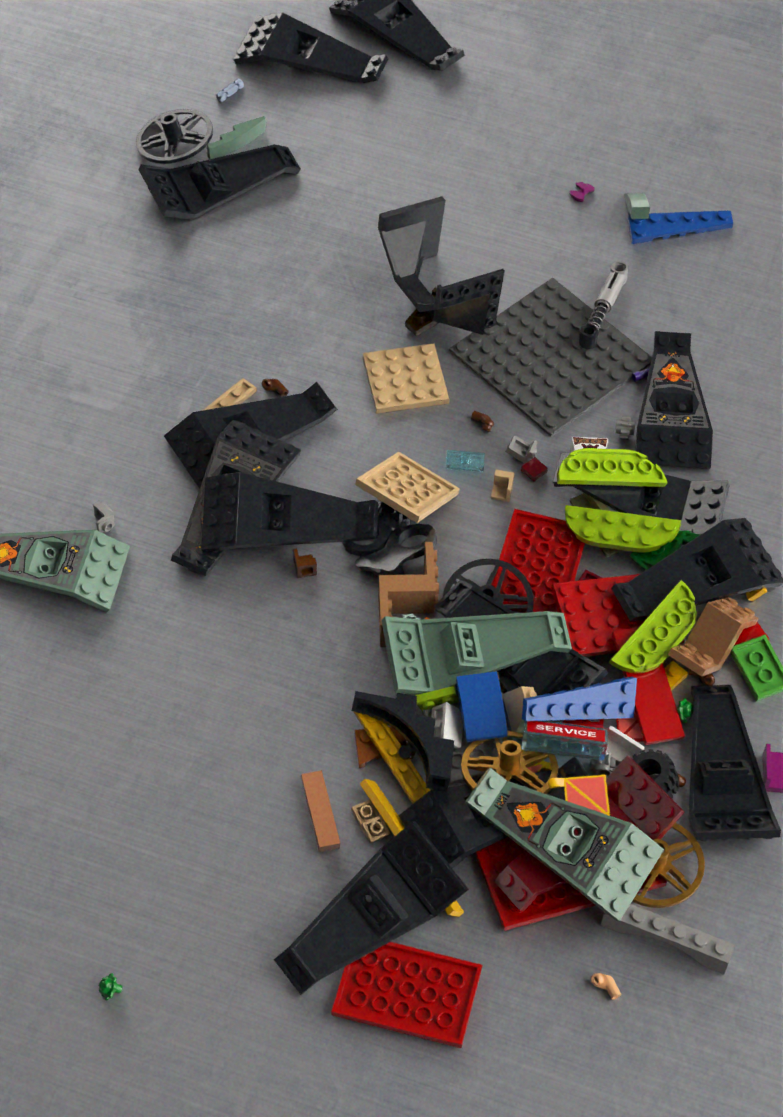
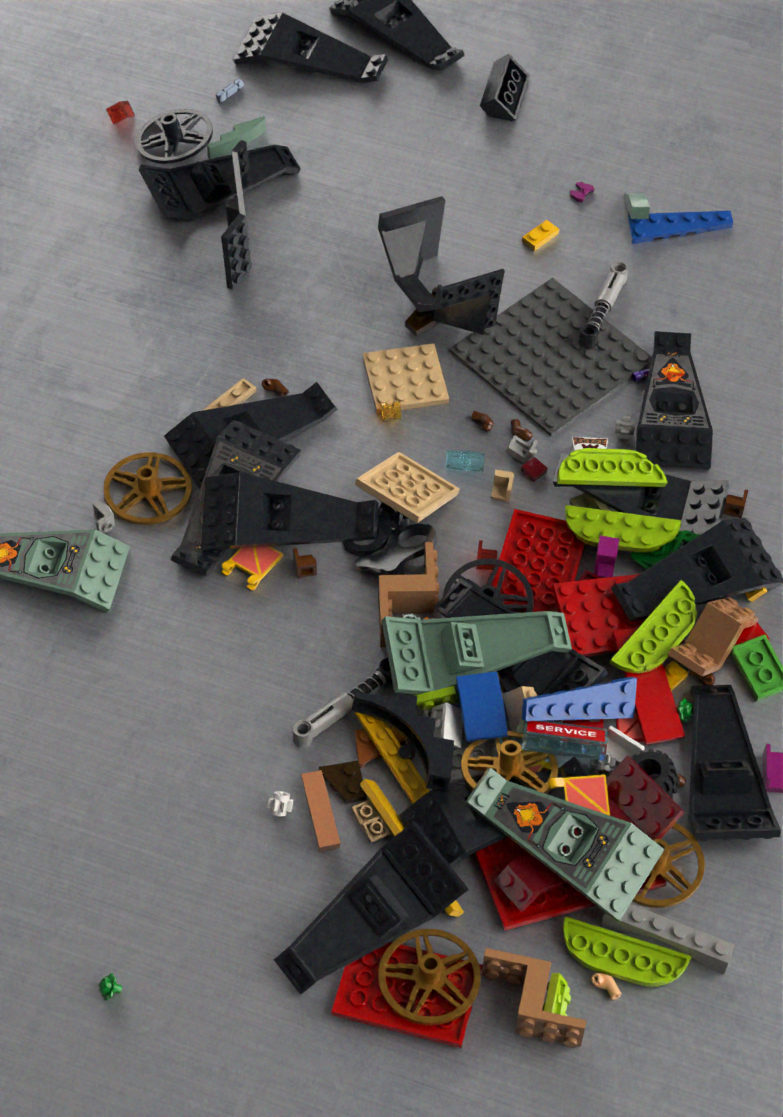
(120, 111): none -> clear red panel
(147, 486): none -> pearl gold wheel
(235, 239): none -> black wing
(254, 561): none -> flag
(280, 803): none -> white gear
(338, 707): none -> light grey piece
(345, 780): none -> dark brown wing
(388, 411): none -> clear yellow wheel
(429, 975): none -> pearl gold wheel
(485, 554): none -> clear red panel
(505, 89): none -> black slope
(519, 431): none -> reddish brown arm
(531, 1018): none -> medium nougat bracket
(540, 235): none -> yellow plate
(557, 995): none -> lime plate
(606, 556): none -> magenta panel
(622, 955): none -> lime plate
(735, 505): none -> reddish brown panel

